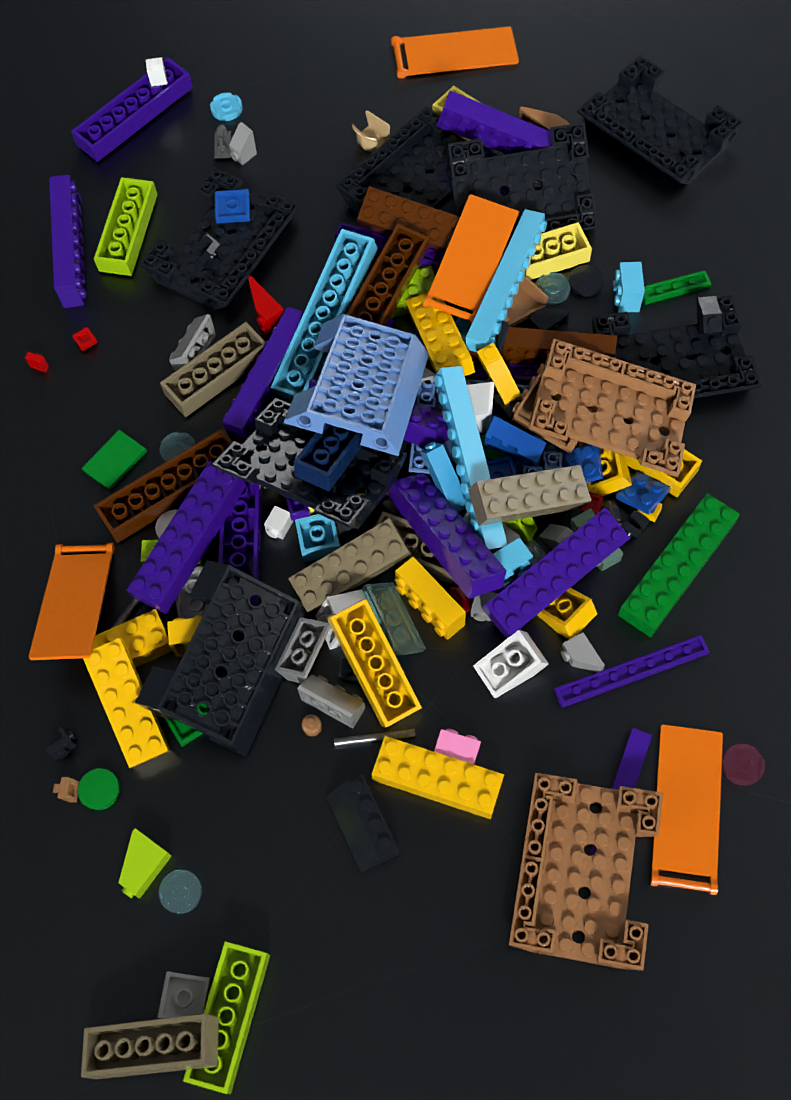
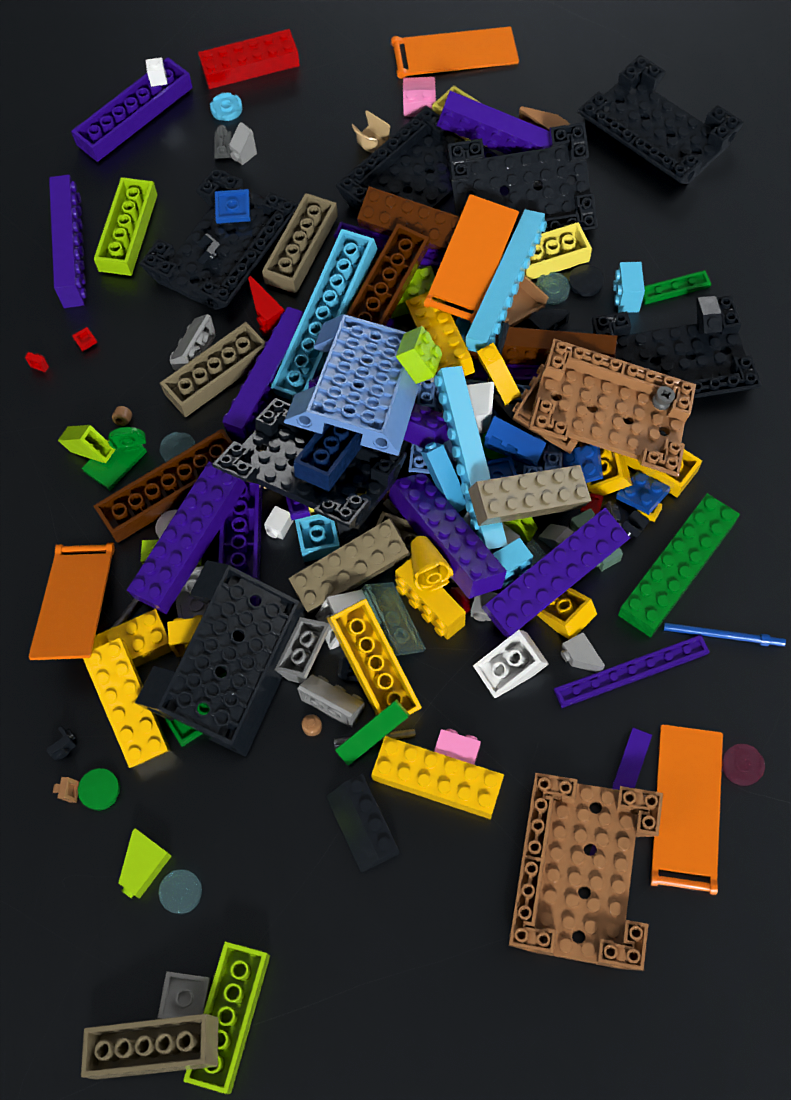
(86, 442): none -> lime slope
(122, 416): none -> medium nougat piece
(126, 438): none -> green tile
(249, 58): none -> red brick
(300, 243): none -> dark tan brick
(372, 732): none -> green tile
(418, 94): none -> bright pink slope
(419, 354): none -> lime brick
(429, 566): none -> yellow cone
(663, 398): none -> dark grey wheel
(762, 639): none -> blue bar

